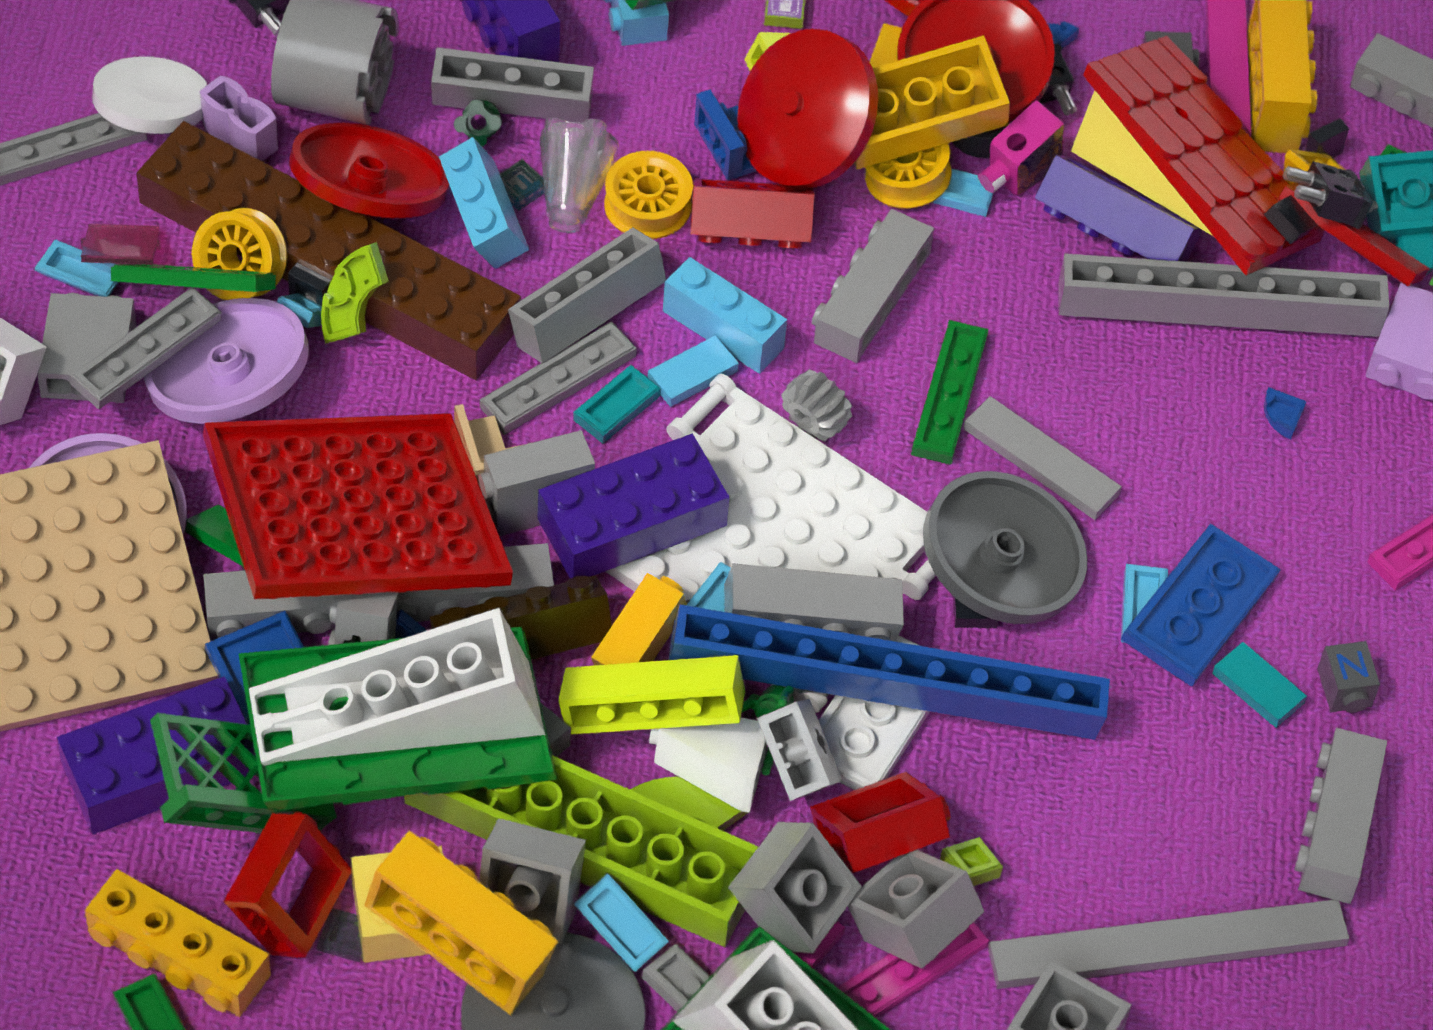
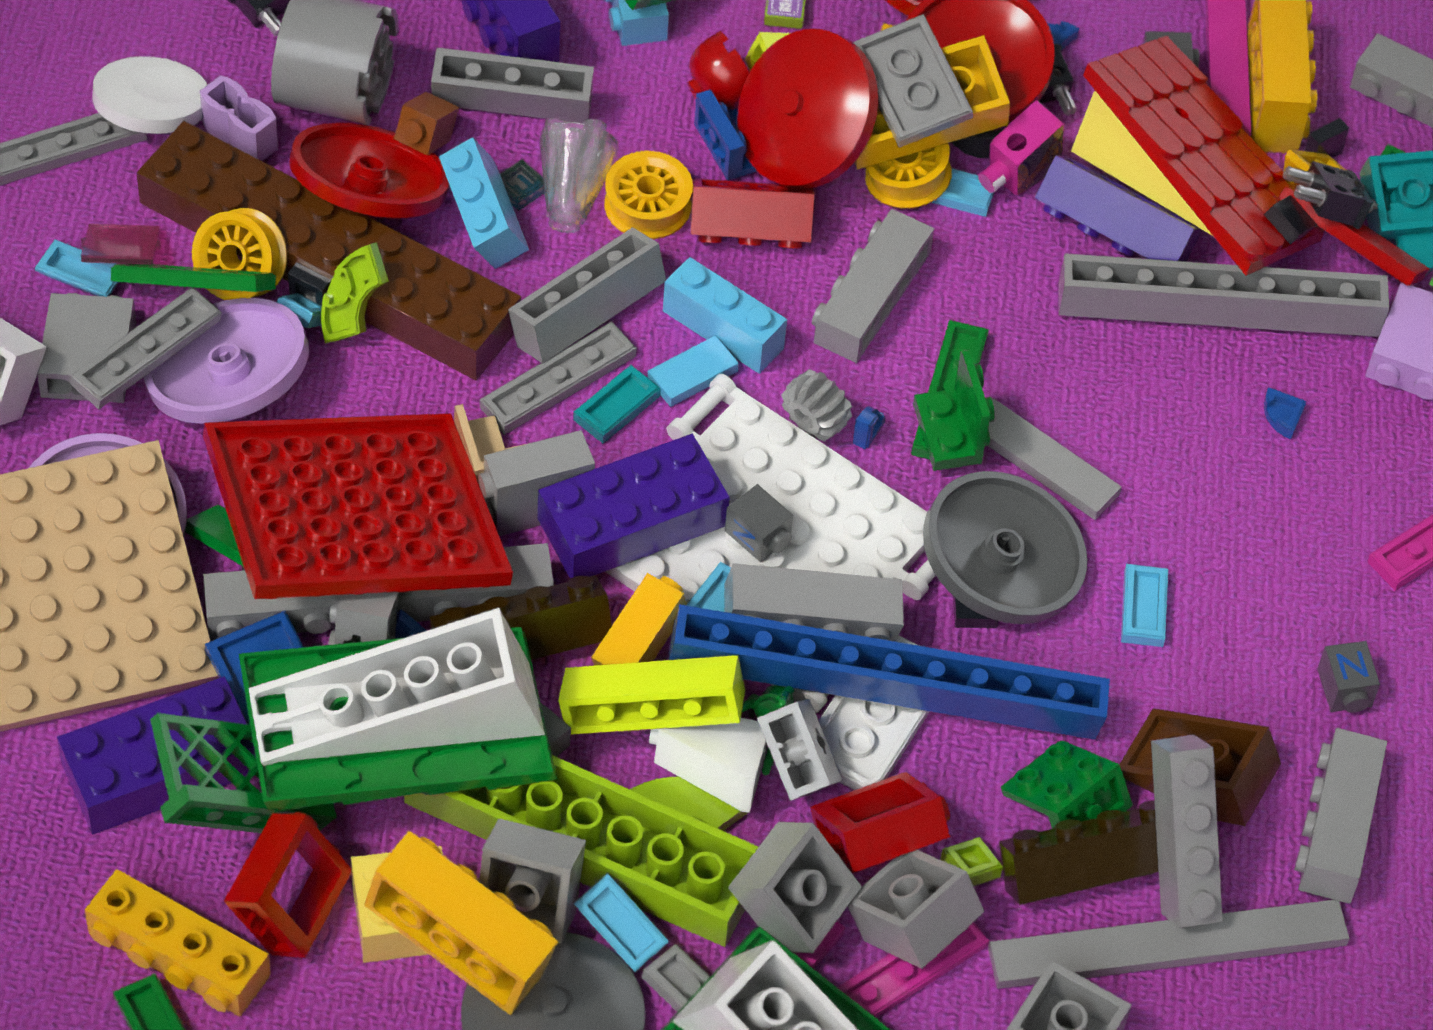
(341, 936): tile -> none
(426, 123): none -> dark orange brick
(468, 125): brick -> none
(717, 70): none -> red cylinder
(759, 523): none -> dark grey brick
(867, 426): none -> blue tile
(914, 81): none -> light grey tile
(956, 419): none -> green bracket
(1069, 784): none -> green bracket
(1080, 854): none -> dark brown brick
(1186, 831): none -> light grey brick
(1200, 605): blue tile -> none
(1242, 758): none -> reddish brown slope
(1259, 684): teal tile -> none

